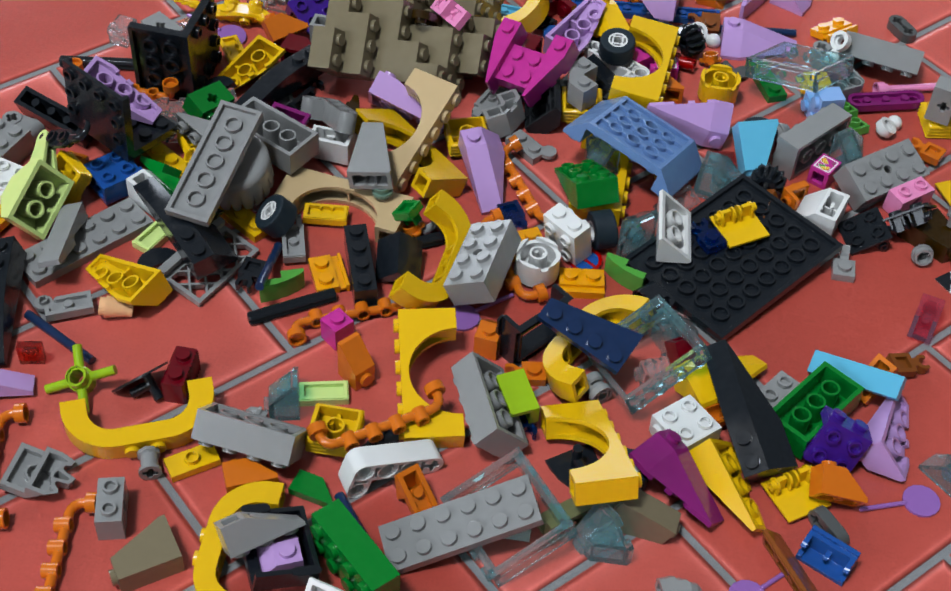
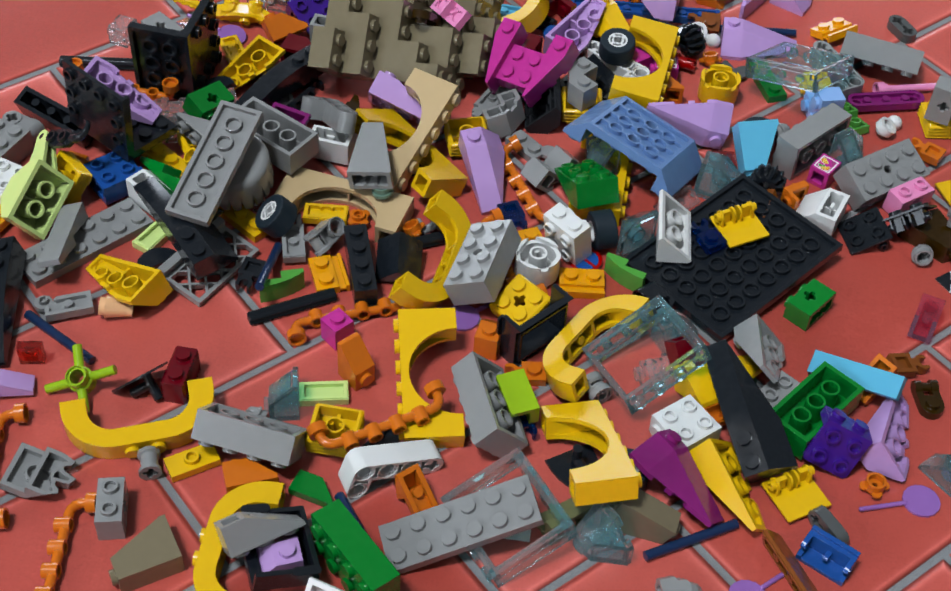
(325, 235): none -> light grey piece
(358, 216): none -> orange plate
(408, 212): green tile -> none
(516, 292): none -> yellow brick
(542, 173): none -> light grey brick
(594, 336): dark blue wing -> none
(690, 540): none -> dark blue bar
(760, 346): none -> light grey wedge
(808, 304): none -> green brick
(835, 485): orange slope -> none
(836, 40): white plate -> none
(842, 268): light grey plate -> none
(875, 484): none -> orange plate
(930, 405): none -> dark brown plate

